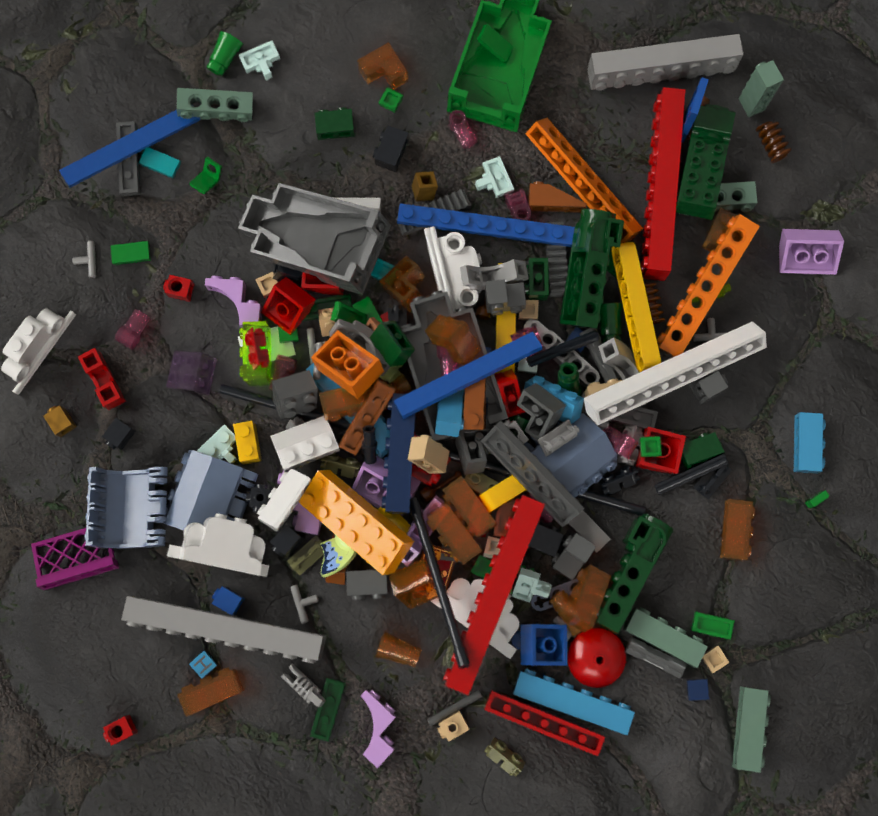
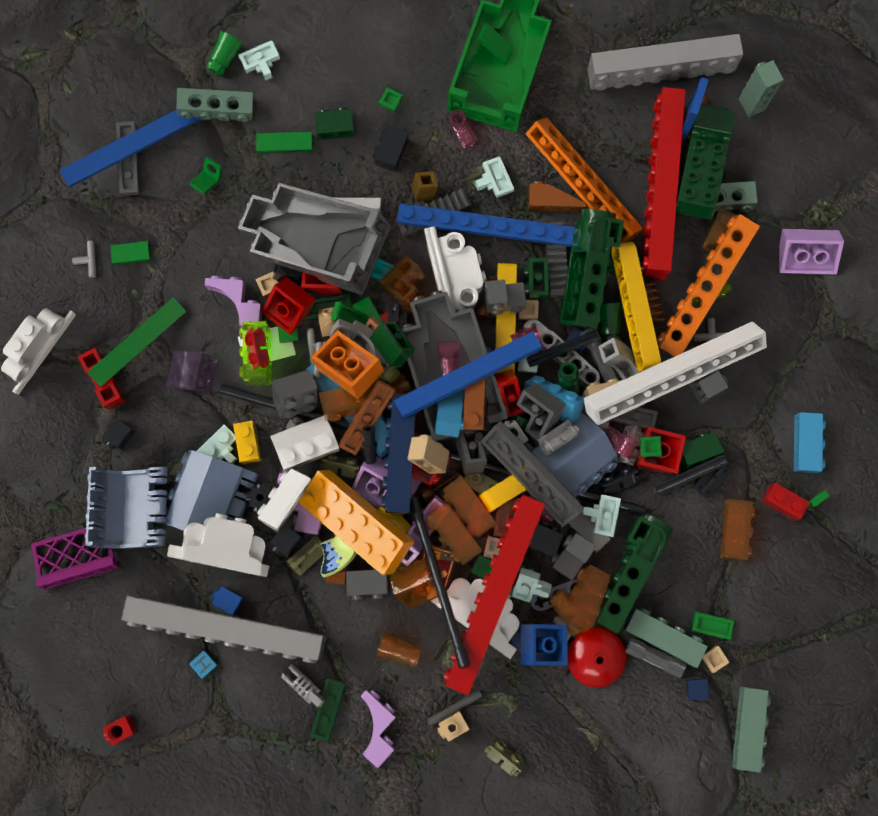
(59, 420): pearl gold brick -> none
(130, 333): clear pink piece -> none
(136, 342): none -> green tile
(159, 162): teal tile -> none
(186, 291): red brick -> none
(210, 691): clear orange brick -> none
(283, 367): piece -> none
(284, 142): none -> green tile
(301, 603): light grey piece -> none
(383, 62): clear orange brick -> none
(455, 337): clear orange brick -> none
(476, 277): light grey arch -> none
(518, 204): clear pink piece -> none
(544, 722): red brick -> none
(572, 702): dark azure brick -> none
(604, 515): none -> light aqua hinge
(773, 141): reddish brown piece -> none
(785, 501): none -> red brick

